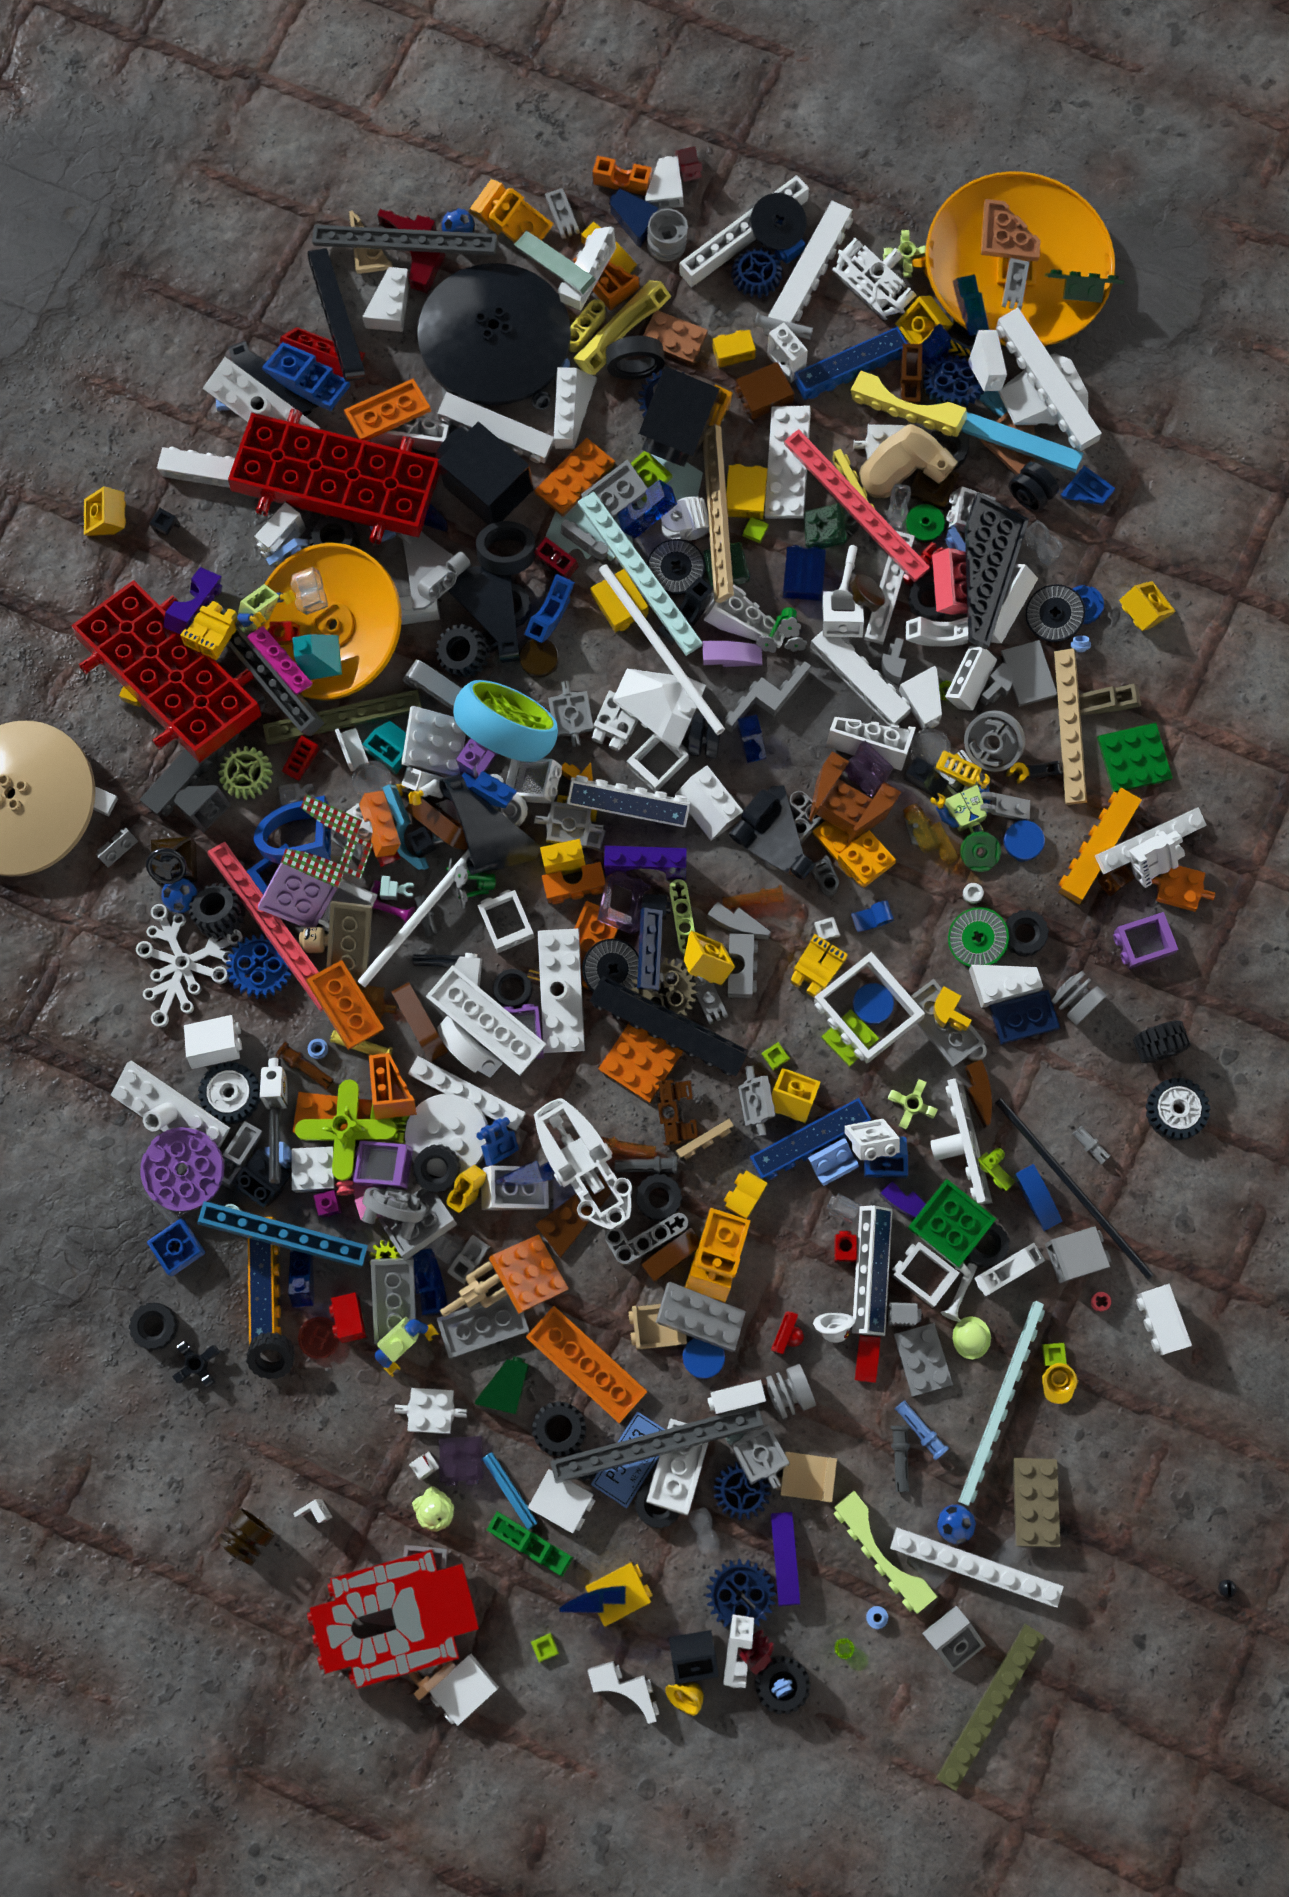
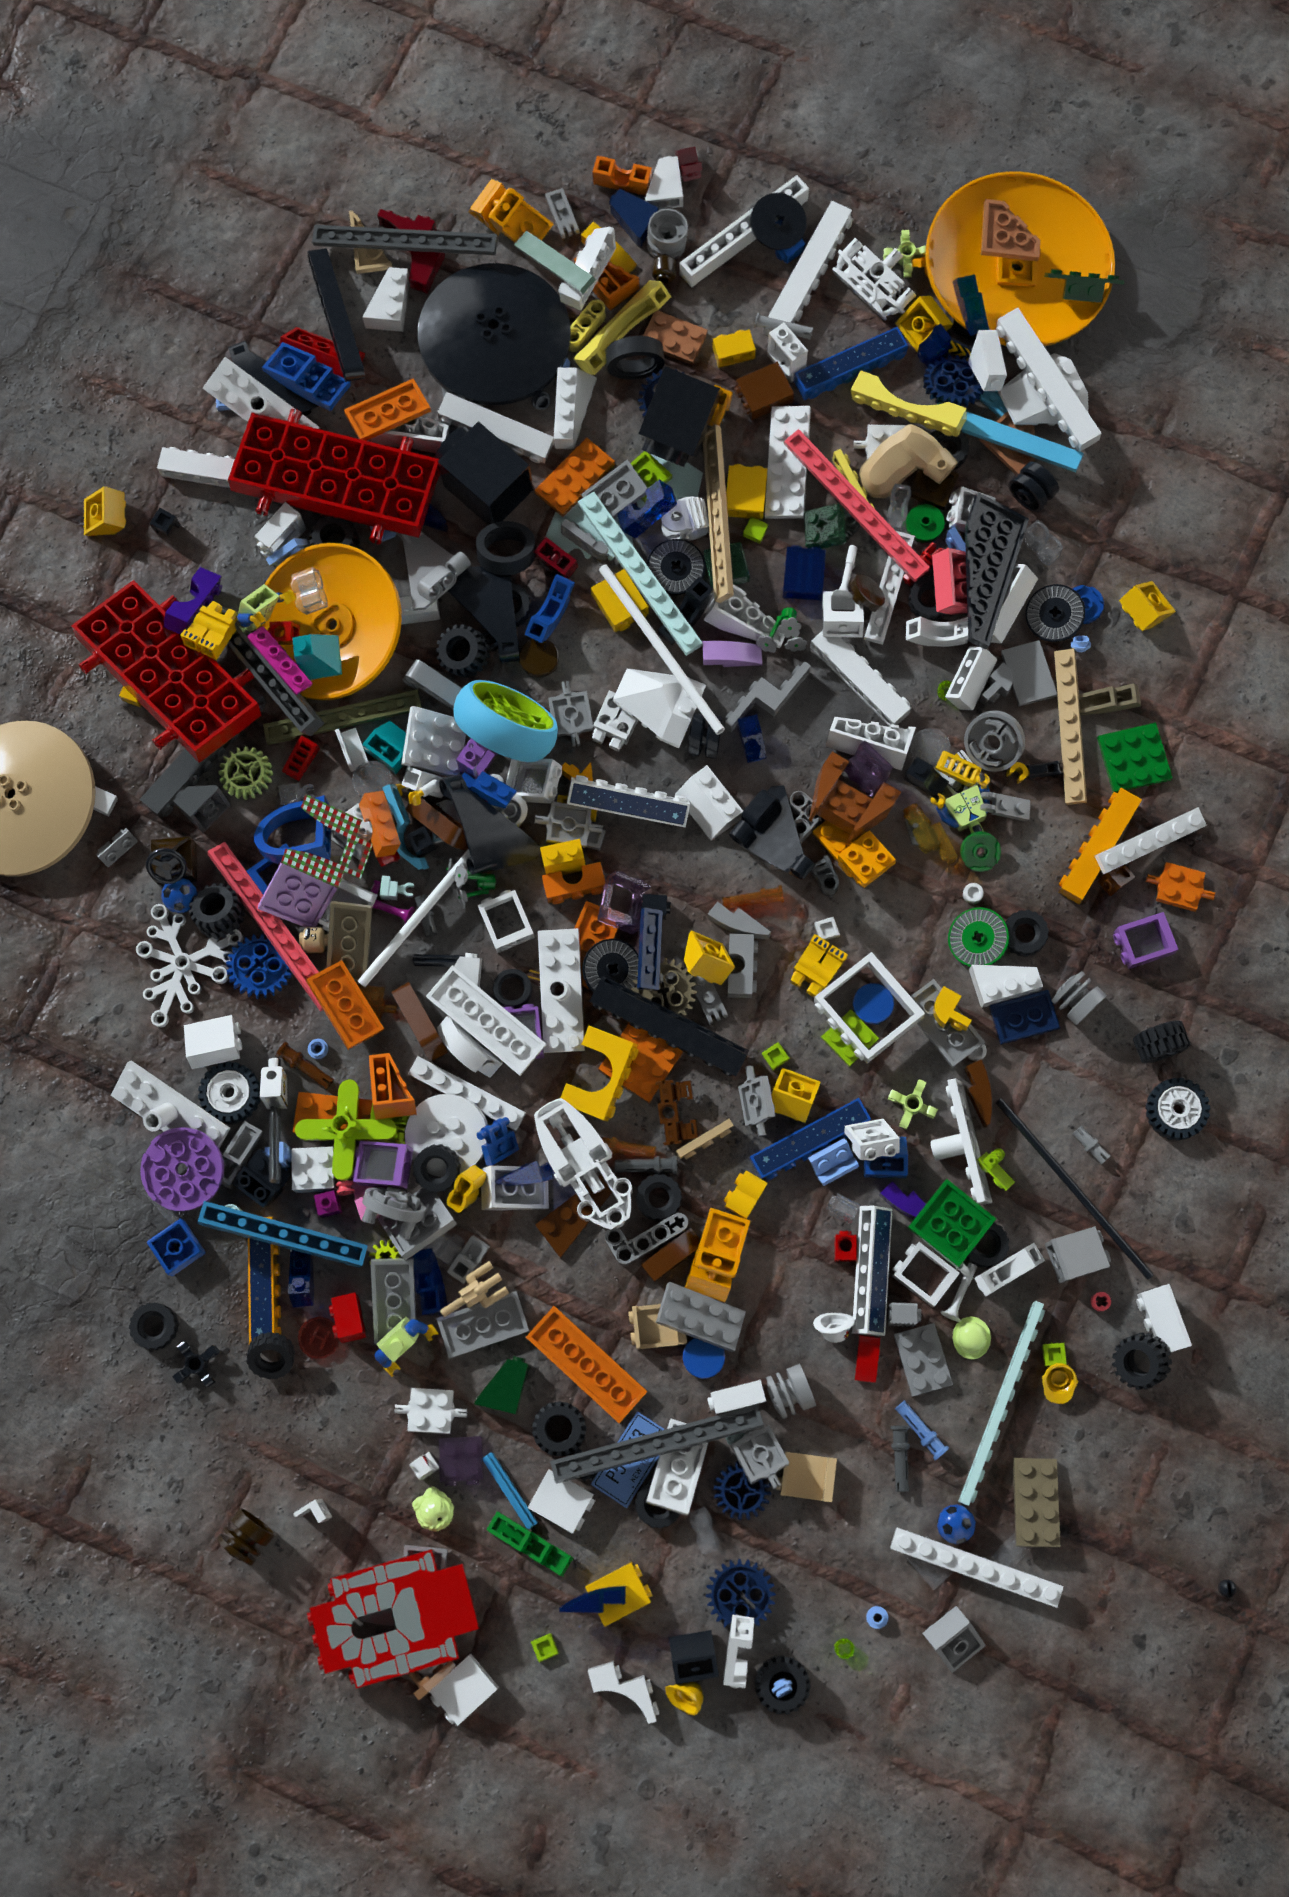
(365, 1047): light yellow pin -> none
(458, 221): blue piece -> none
(528, 1273): orange plate -> none
(620, 1053): none -> yellow arch
(647, 777): white window -> none
(664, 269): none -> dark brown head
(668, 860): dark purple arch -> none
(680, 918): yellowish green beam -> none
(753, 279): dark blue gear -> none
(759, 1654): dark red plate -> none
(785, 1559): dark purple slope -> none
(788, 1334): red tile -> none
(876, 916): blue panel -> none
(891, 664): light grey brick -> none
(911, 373): reddish brown slope -> none
(913, 1589): yellowish green arch -> none
(924, 697): white slope -> none
(990, 1707): olive plate -> none
(1015, 283): light grey hinge -> none
(1024, 840): blue tile -> none
(1038, 1197): blue slope -> none
(1088, 488): blue wing -> none
(1126, 1365): none -> black tyre
(1156, 856): white hips -> none

